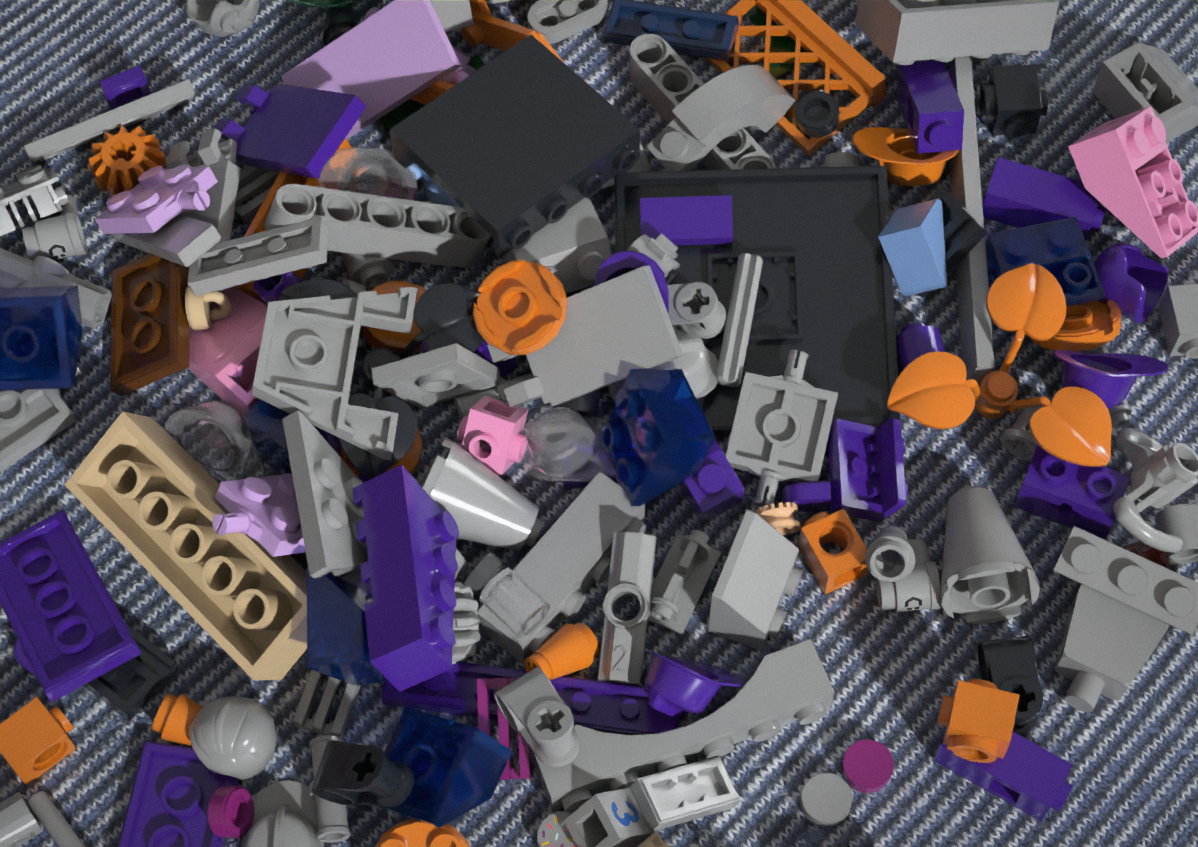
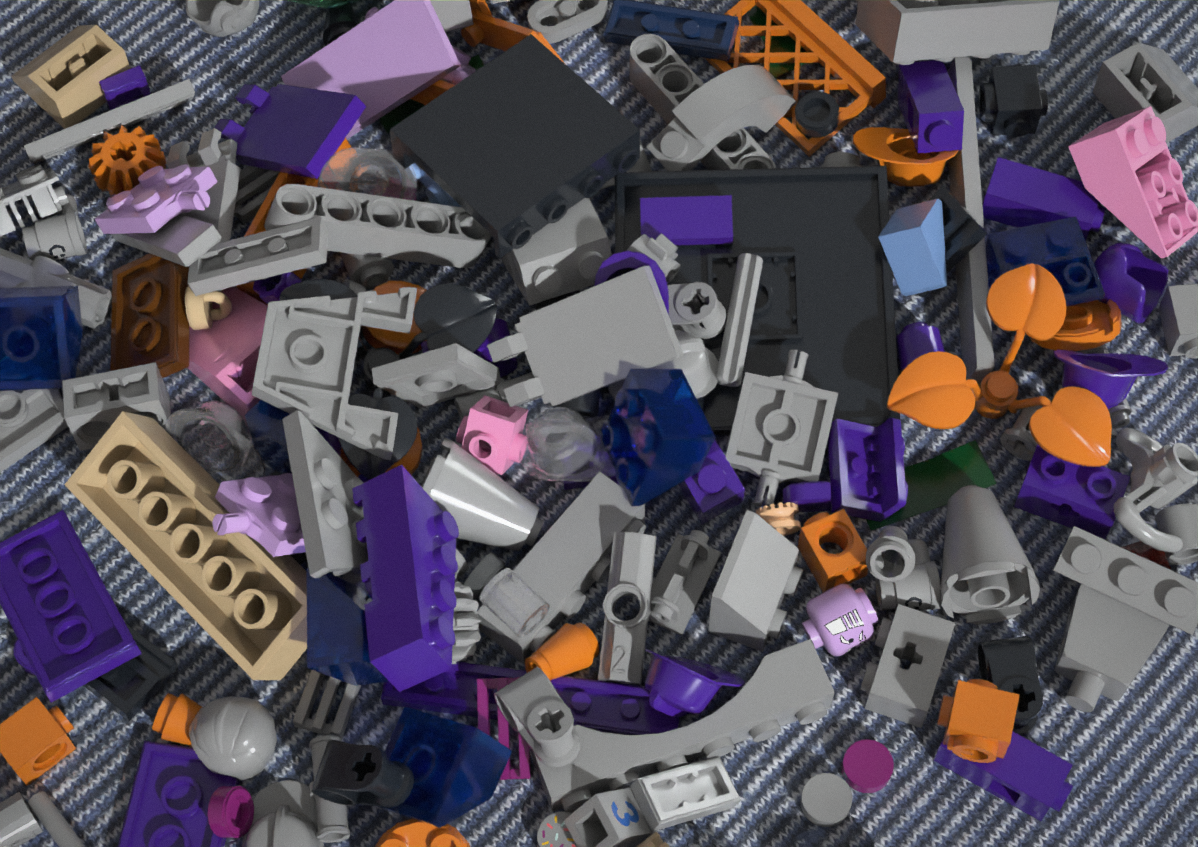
(69, 72): none -> tan slope
(98, 400): none -> light grey brick
(520, 307): orange tile -> none
(840, 619): none -> lavender head
(904, 692): none -> light grey brick
(939, 478): none -> dark green sticker

